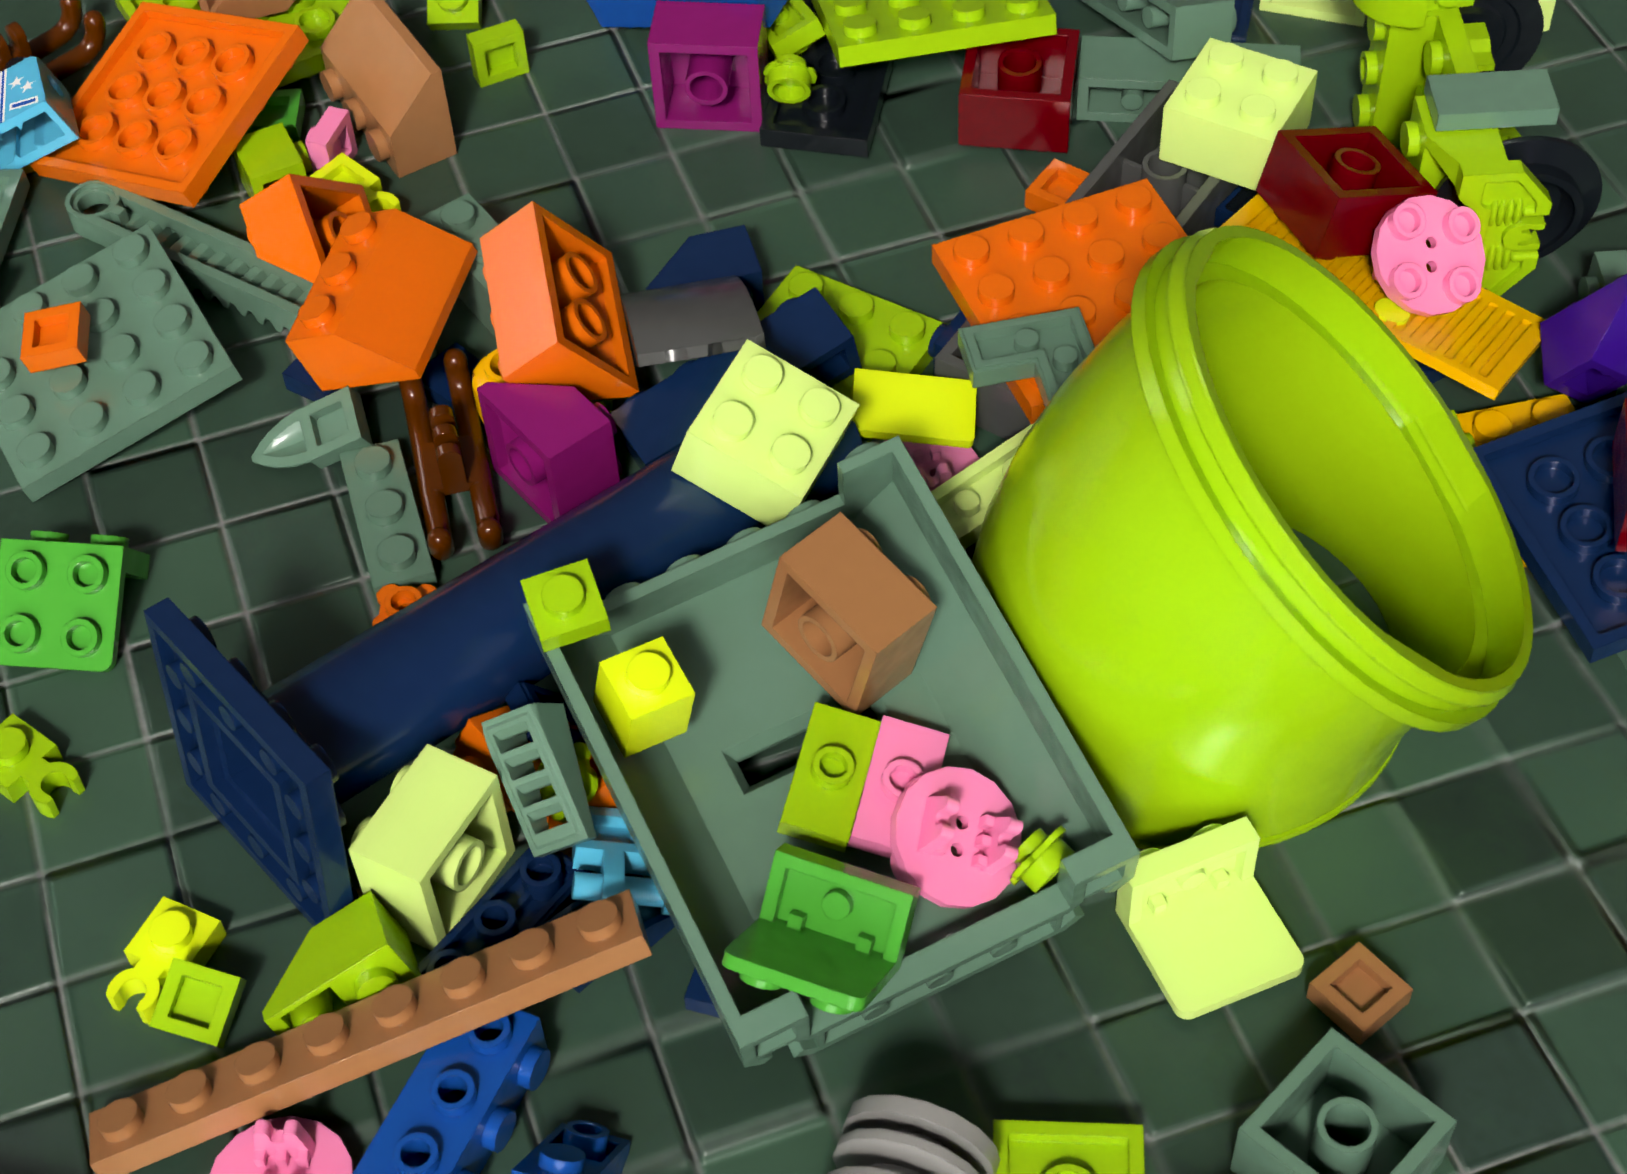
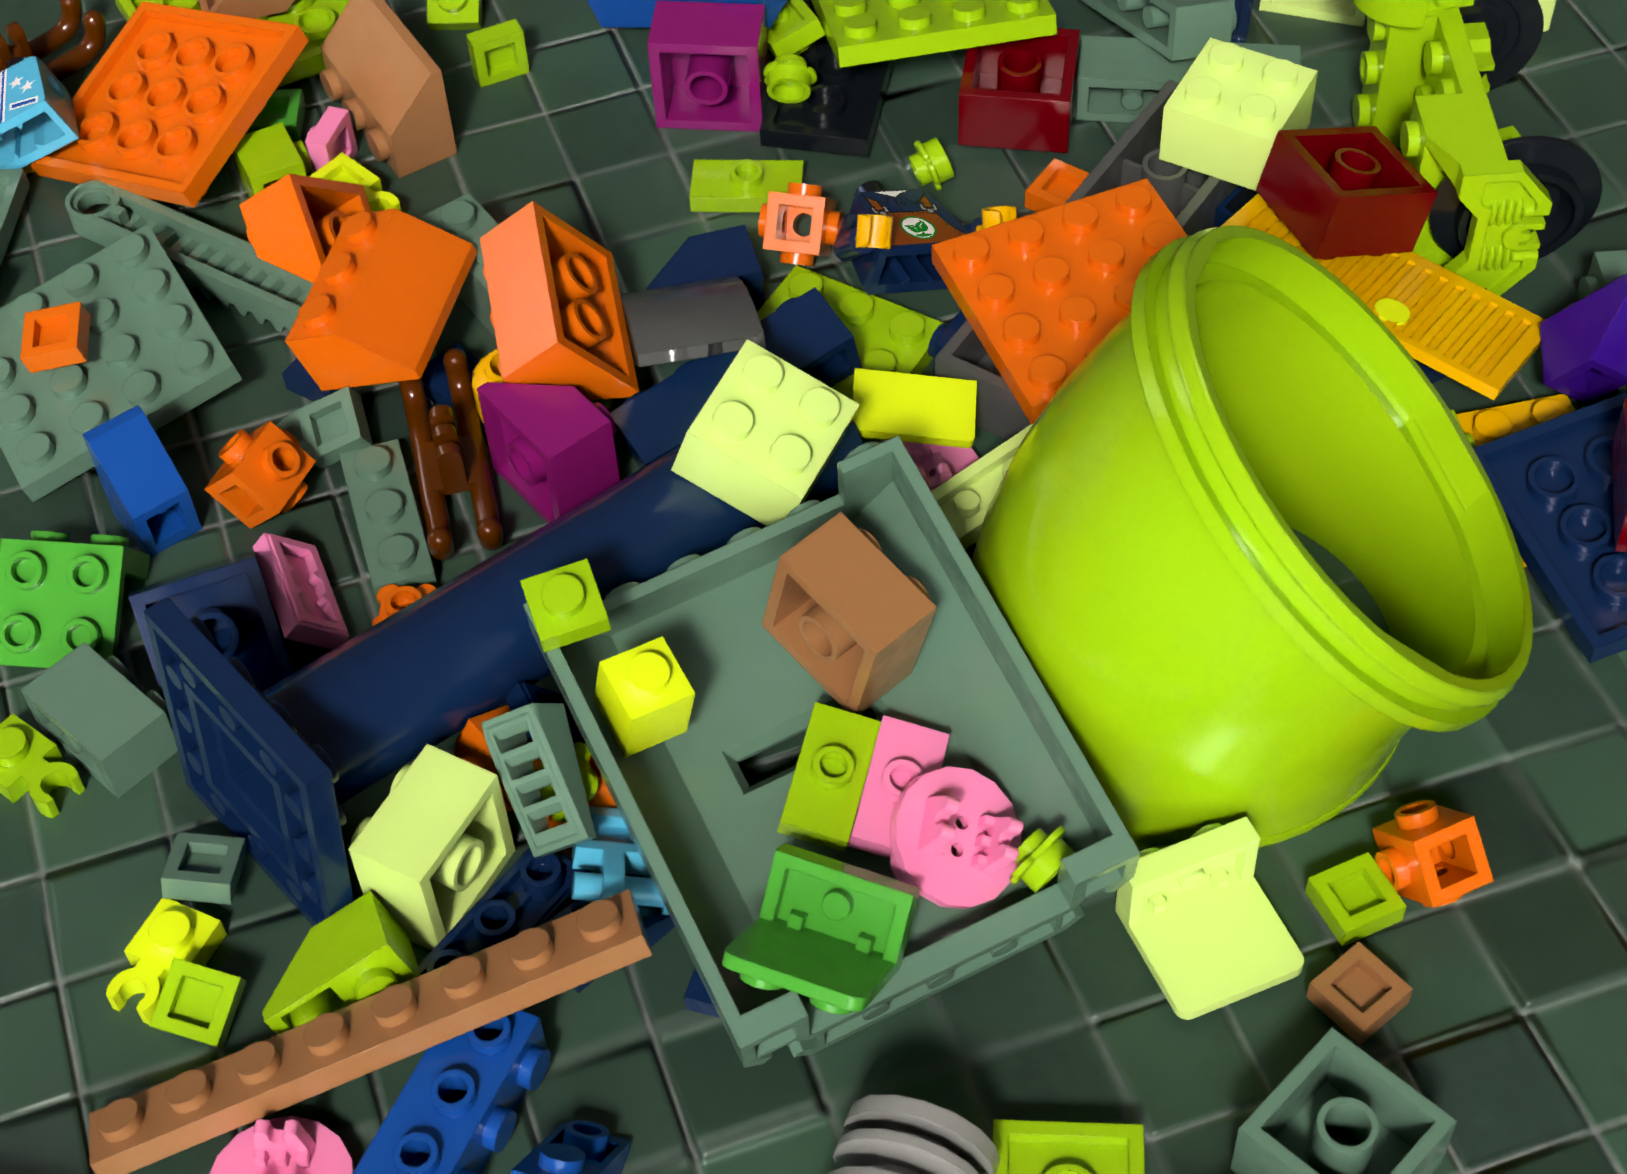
(102, 718): none -> sand green brick
(141, 482): none -> blue slope
(203, 868): none -> sand green plate
(234, 608): none -> dark blue slope
(260, 474): none -> orange brick
(300, 591): none -> bright pink plate
(740, 183): none -> lime plate
(780, 218): none -> orange brick
(893, 236): none -> torso
(930, 163): none -> lime plate
(1026, 347): sand green tile -> none
(1355, 899): none -> lime plate
(1432, 853): none -> orange brick
(1454, 255): bright pink plate -> none
(1491, 100): sand green tile -> none

